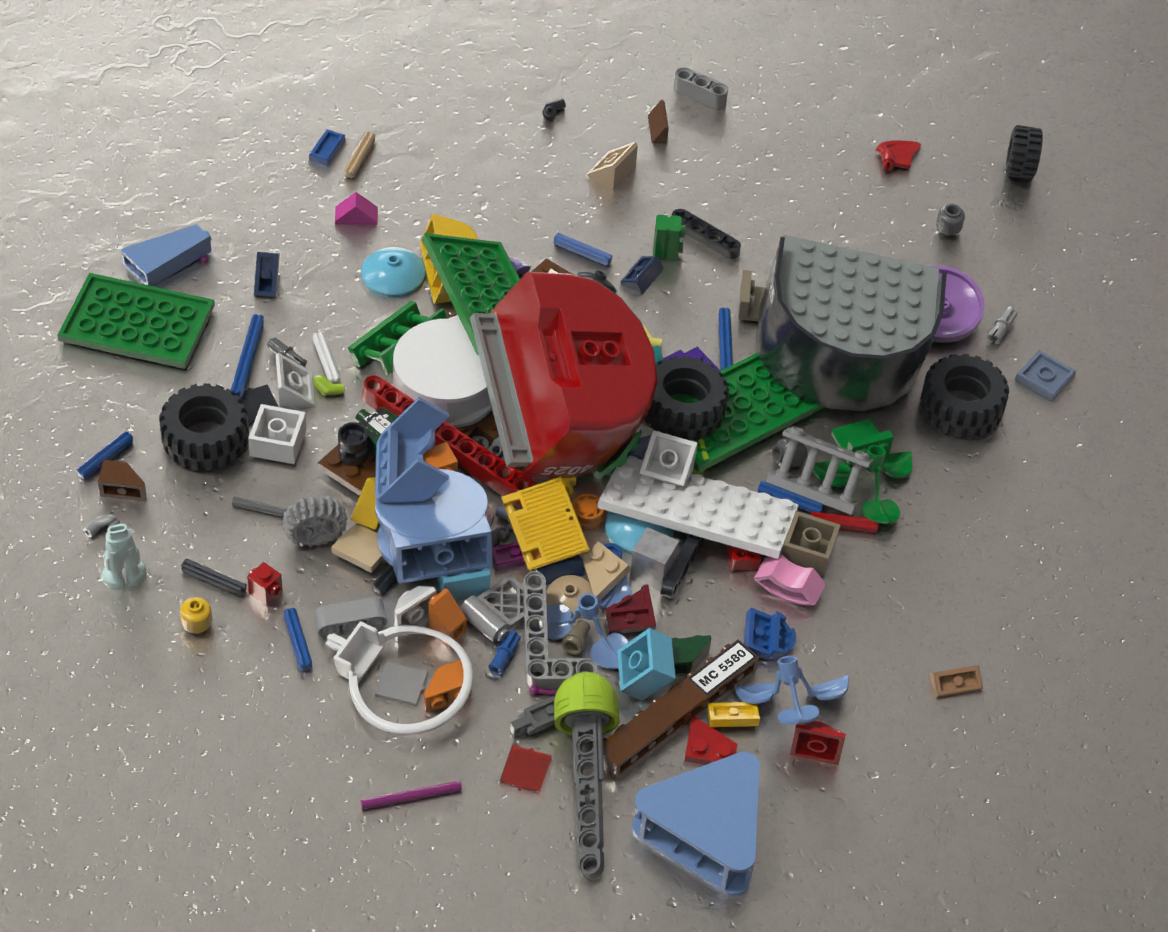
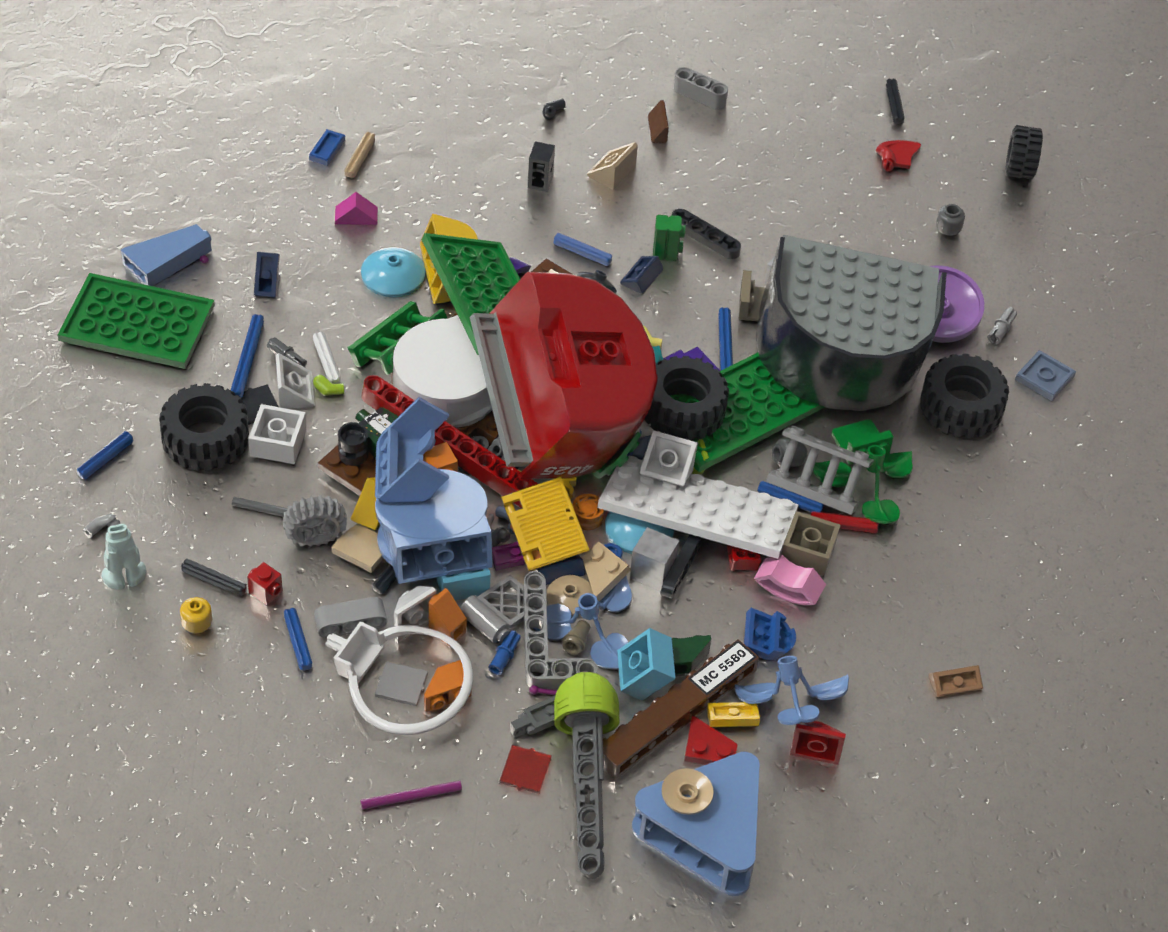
(120, 481): reddish brown slope -> none
(541, 166): none -> black brick
(631, 614): dark red wing -> none
(691, 783): none -> tan dish
(895, 101): none -> black axle

